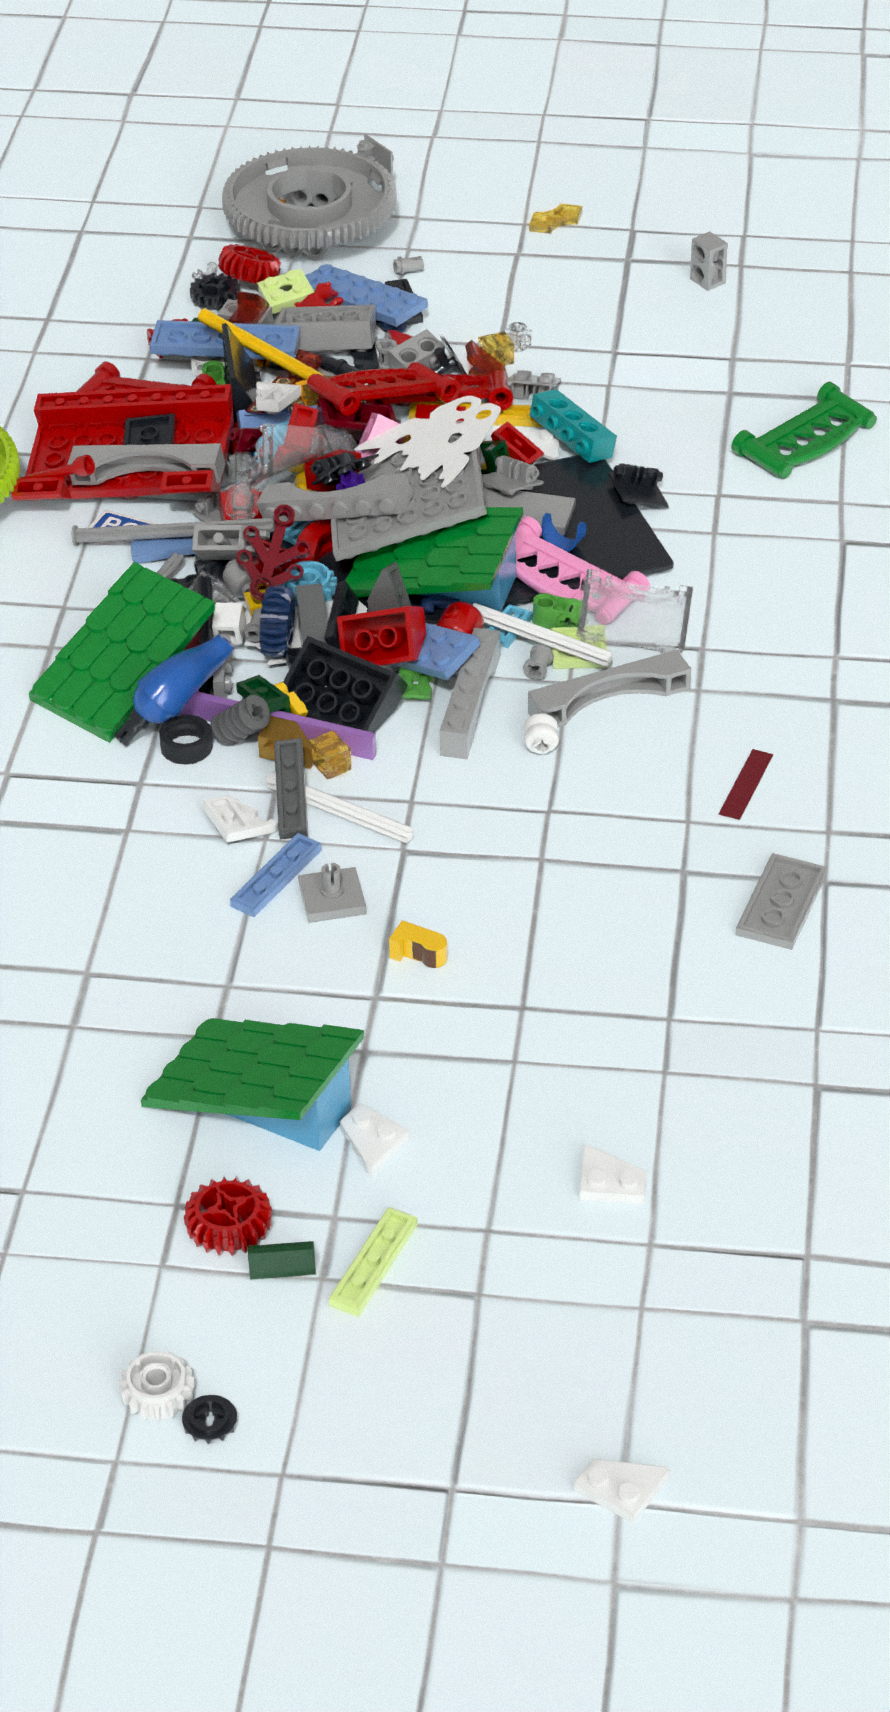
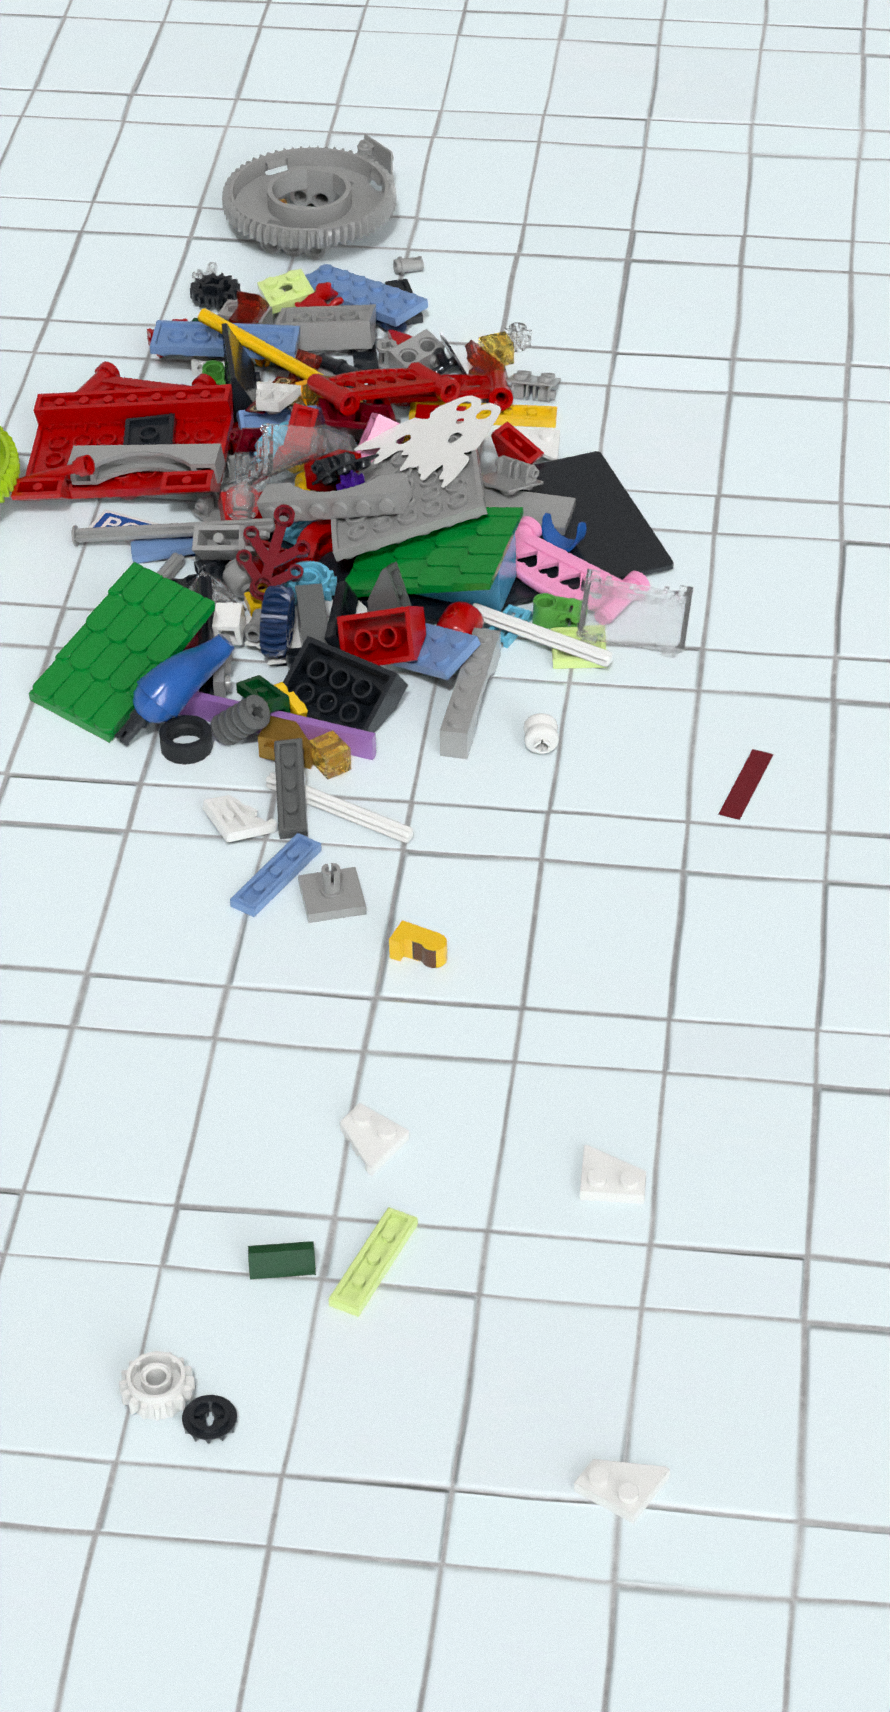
(227, 1215): red gear -> none
(248, 263): red gear -> none
(265, 1074): green piece -> none
(416, 691): bright green piece -> none
(436, 601): dark blue arm -> none
(490, 452): dark green panel -> none
(540, 658): light grey bush -> none
(550, 220): clear yellow tile -> none
(573, 426): teal brick -> none
(638, 485): black hinge -> none
(654, 675): light grey arch -> none
(708, 261): light grey brick -> none
(781, 901): light grey tile -> none
(831, 403): green piece -> none

